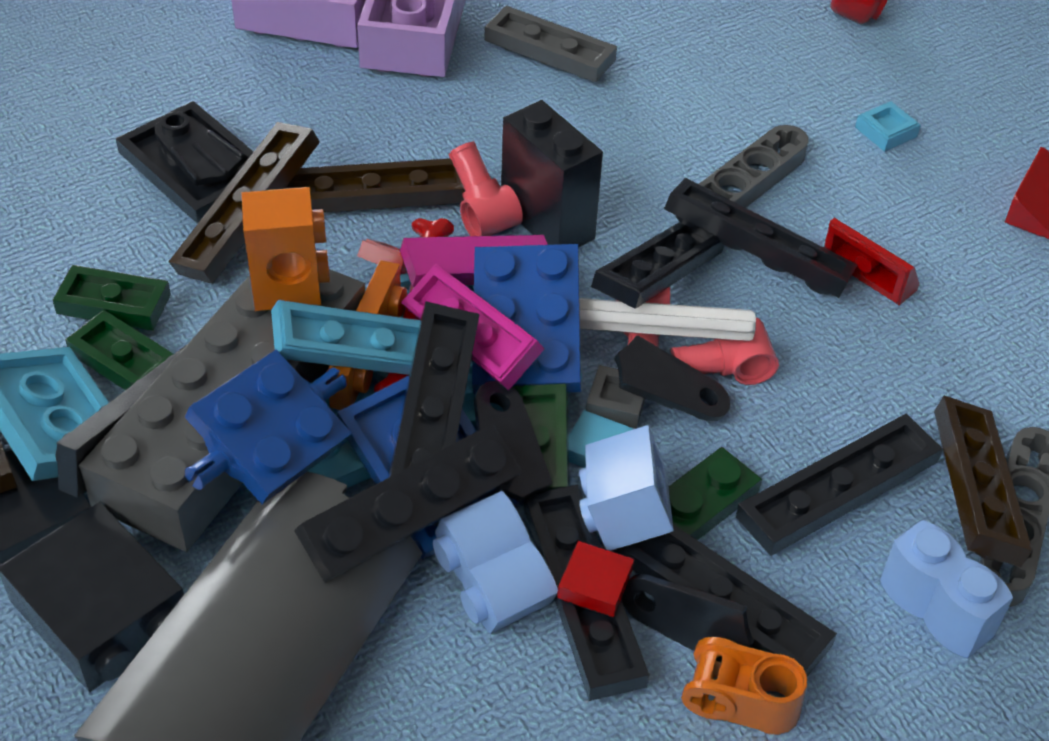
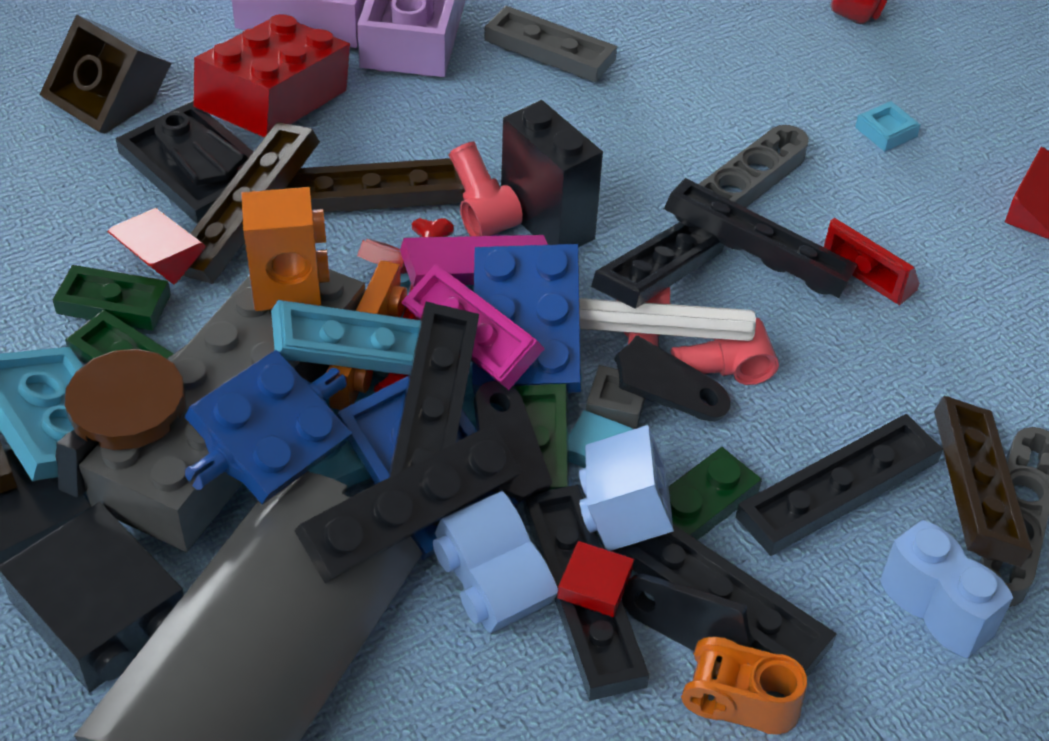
(103, 76): none -> dark brown slope
(125, 398): none -> reddish brown tile
(159, 243): none -> slope
(271, 74): none -> red brick

